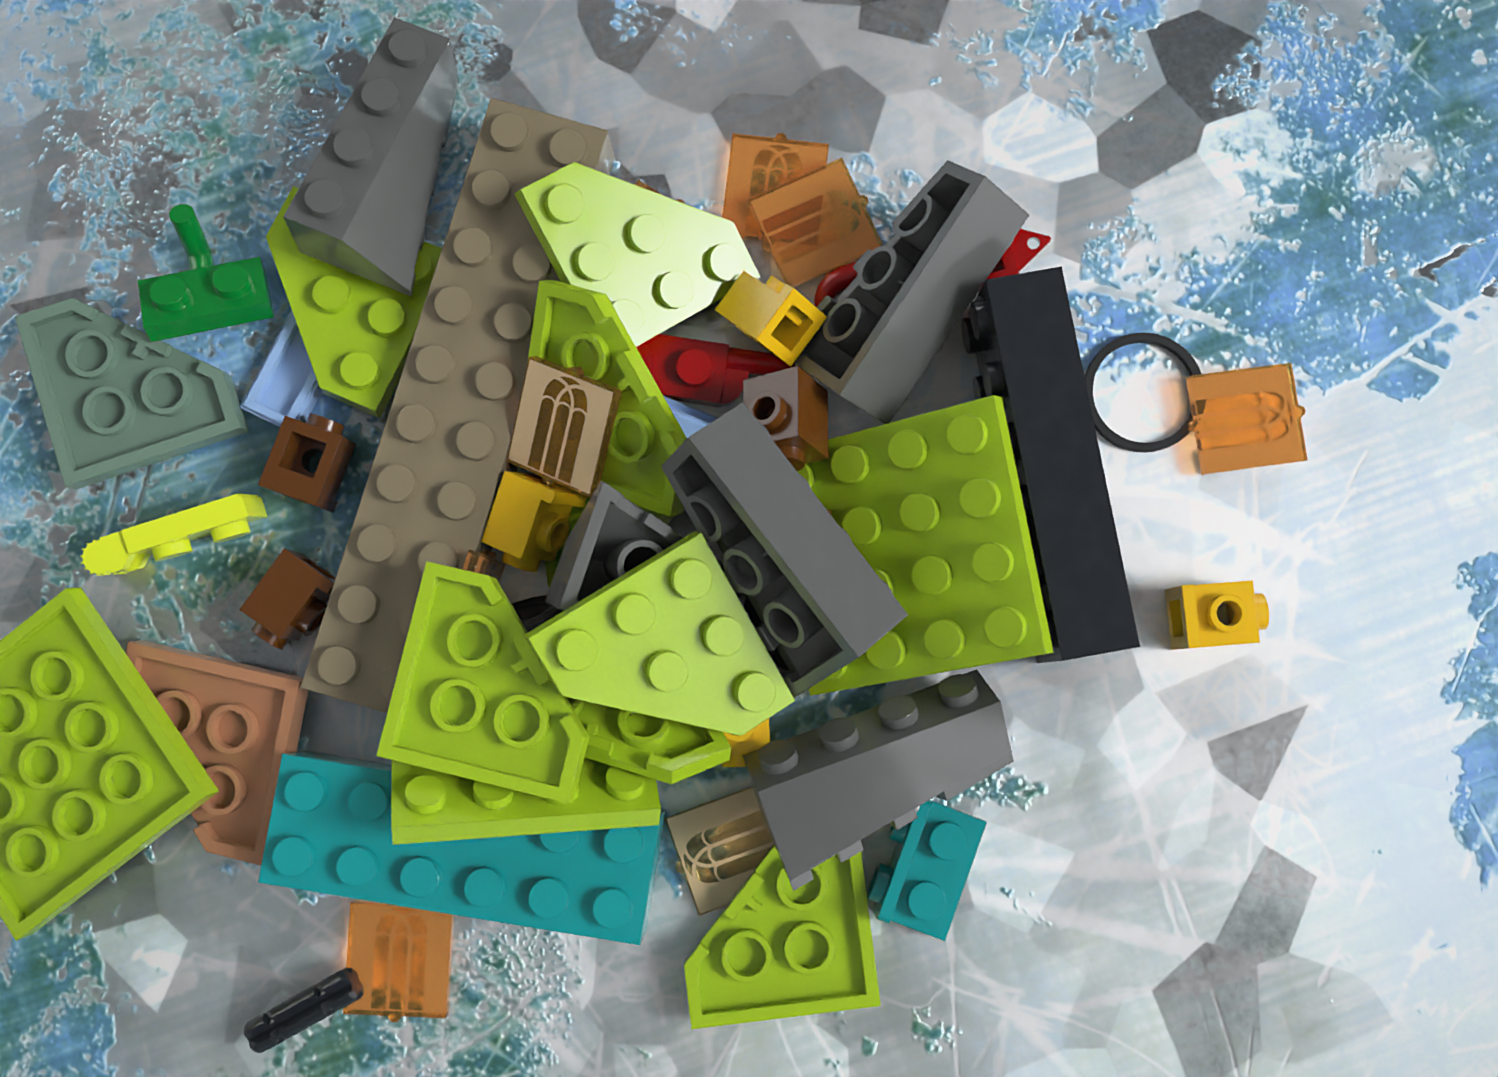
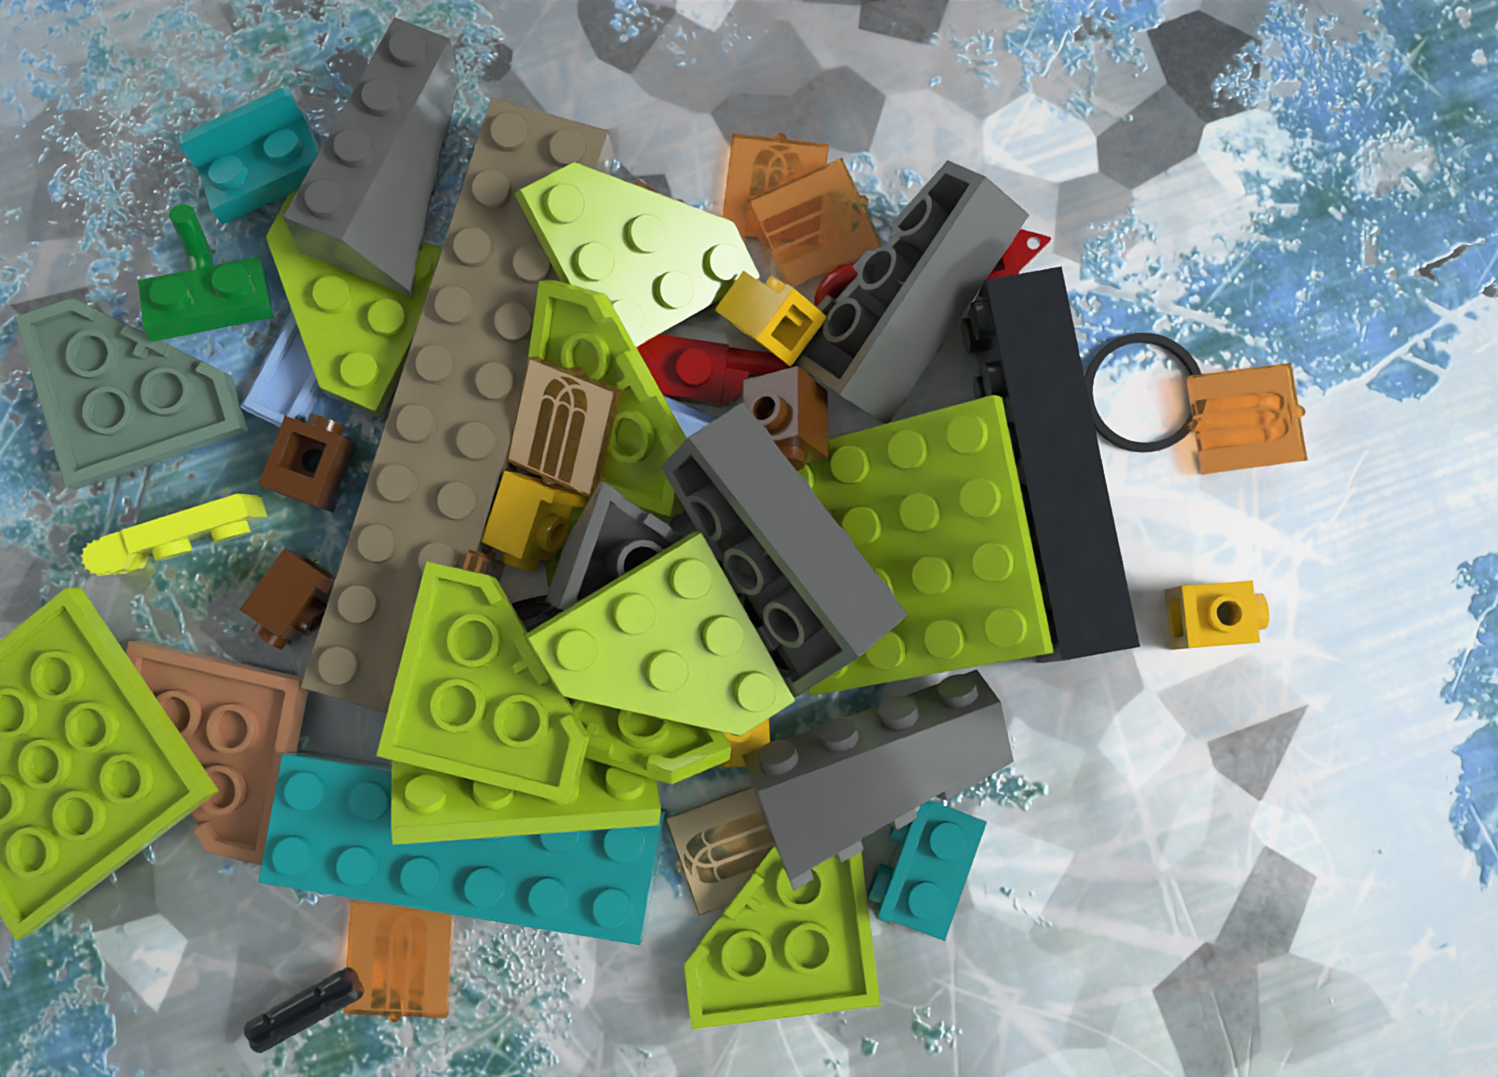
(252, 154): none -> teal bracket

